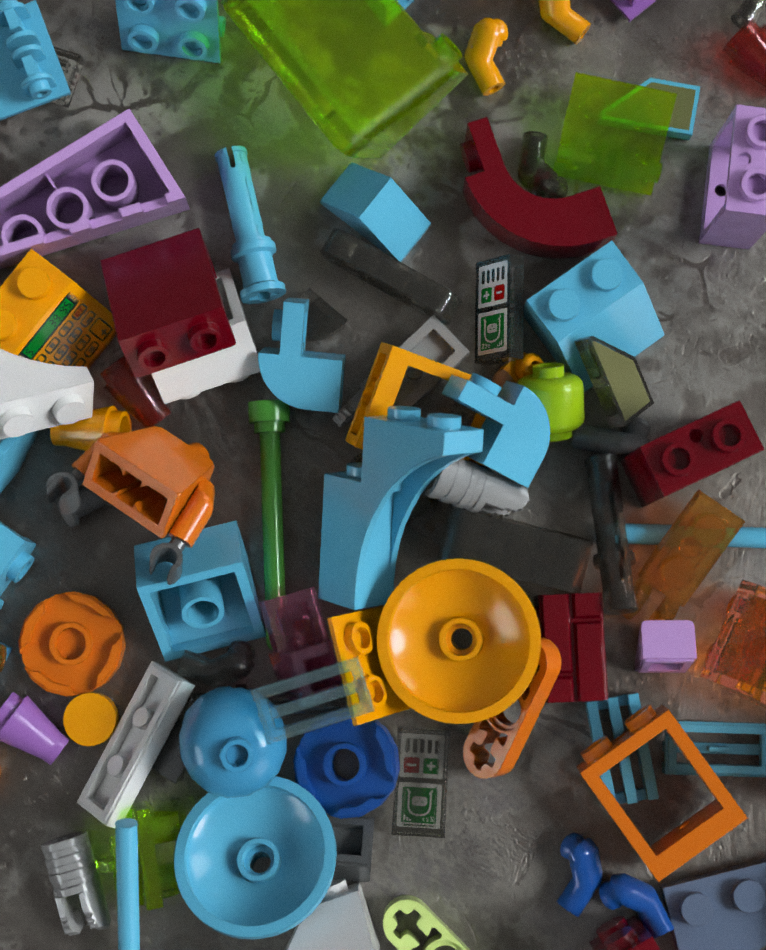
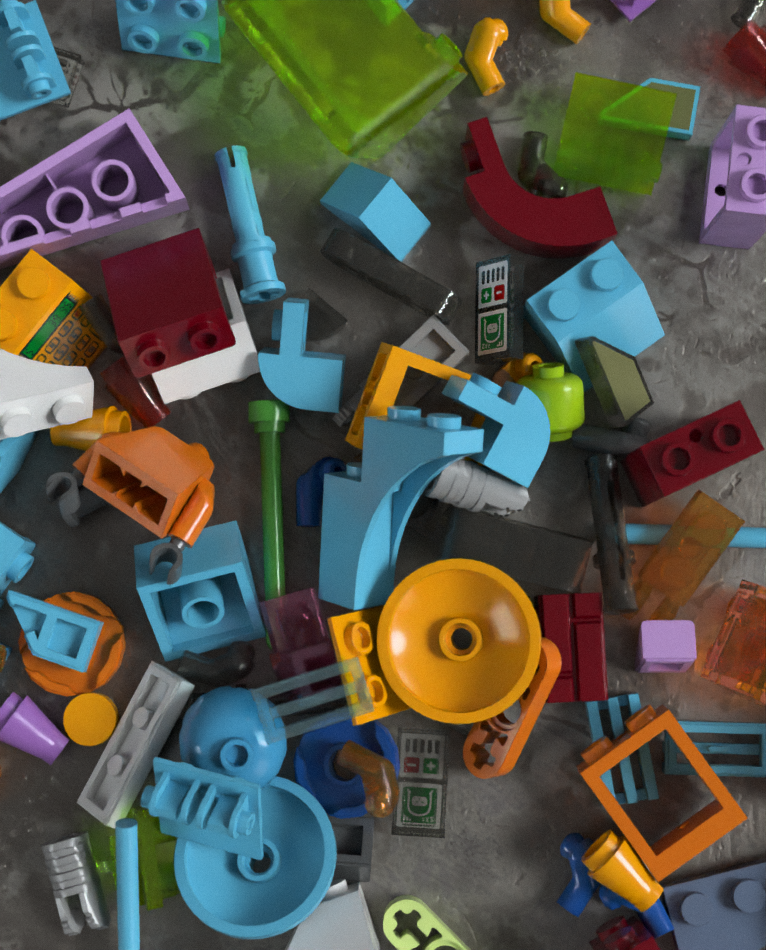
(56, 631): none -> medium azure tile
(100, 317): none -> clear smoke arm
(206, 807): none -> medium azure hinge
(310, 491): none -> blue arm
(377, 776): none -> clear orange arm
(620, 869): none -> light orange cone

